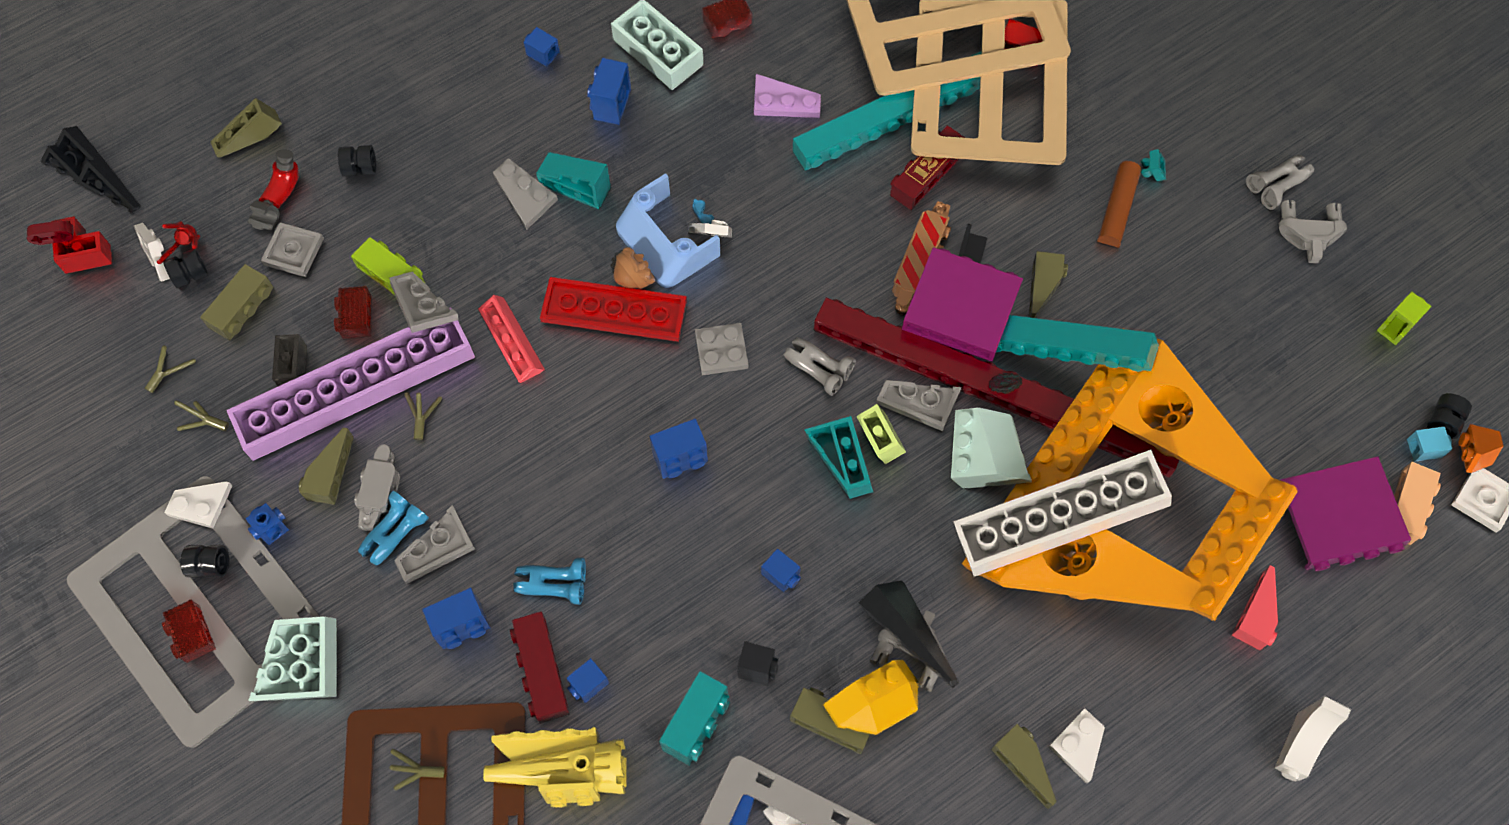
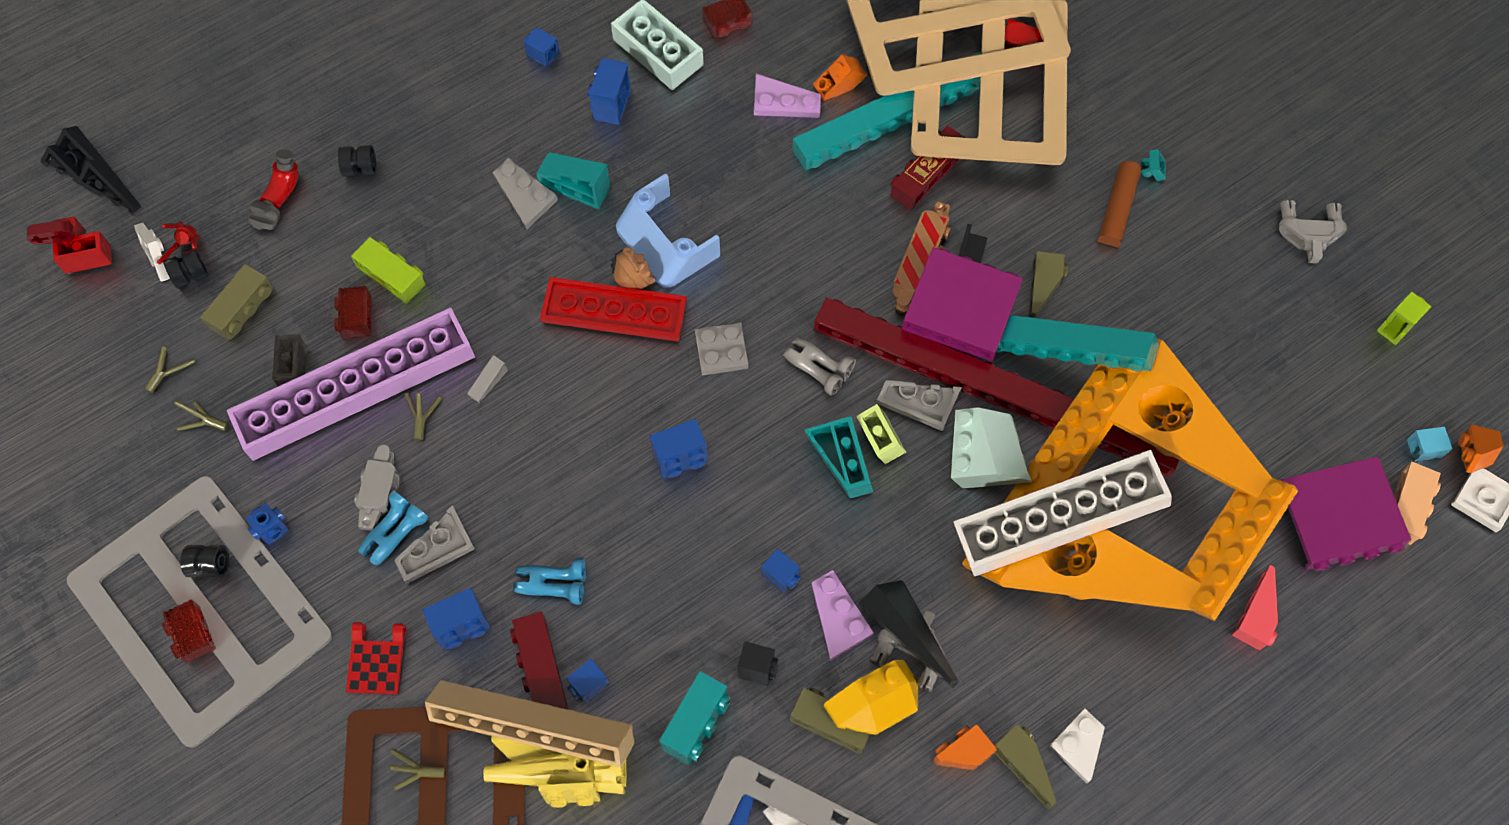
(199, 504): white wing -> none
(248, 127): olive slope -> none
(292, 249): light grey plate -> none
(299, 661): light aqua wedge -> none
(326, 472): olive slope -> none
(375, 664): none -> red flag
(419, 304): light grey wing -> none
(487, 379): none -> light grey piece
(510, 338): coral slope -> none
(530, 723): none -> tan brick
(698, 208): dark azure piece -> none
(715, 228): white wing -> none
(839, 616): none -> lavender wing
(840, 77): none -> orange slope
(967, 751): none -> orange slope
(1005, 382): clear smoke piece -> none
(1273, 194): light grey piece -> none
(1308, 736): white arch -> none
(1450, 413): black wheel -> none

